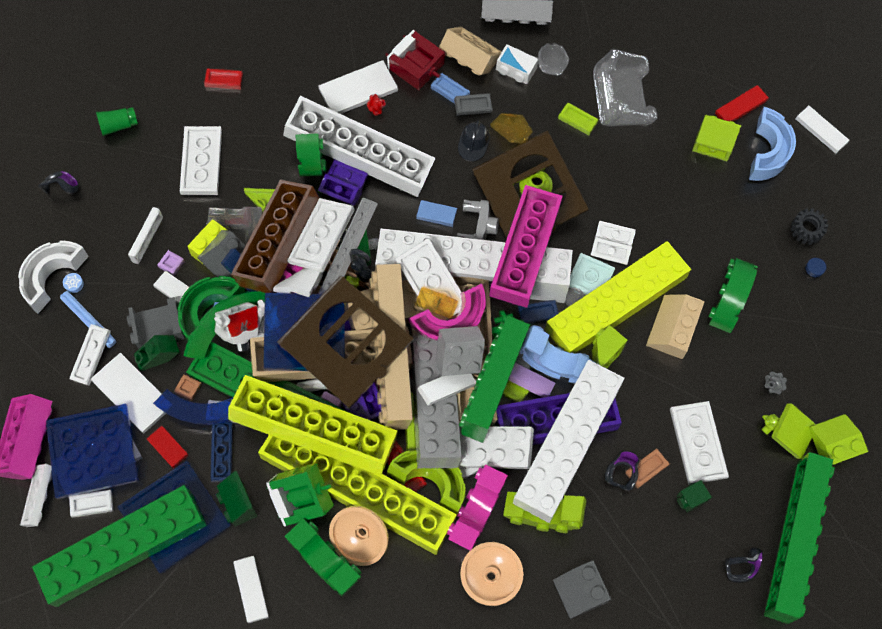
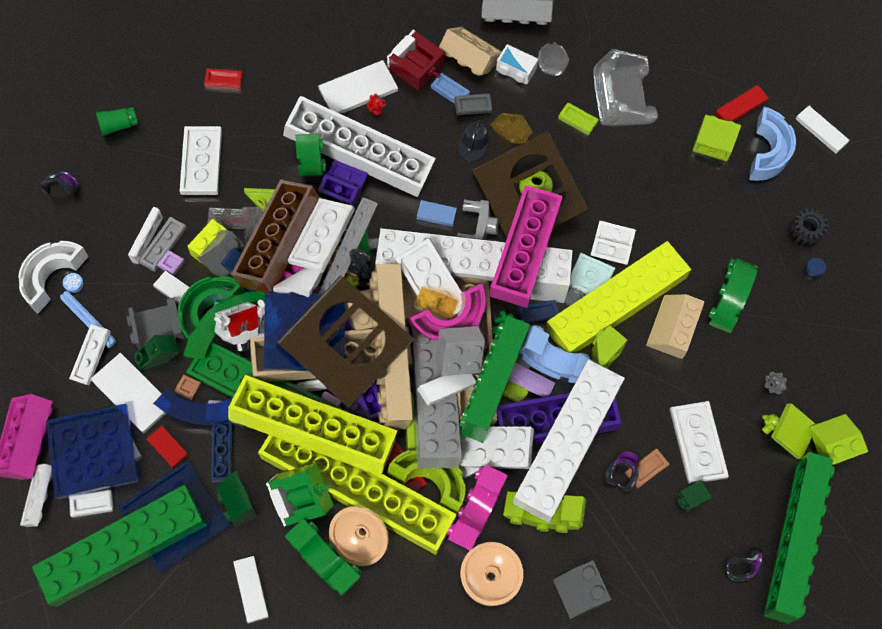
(162, 243): none -> light grey tile

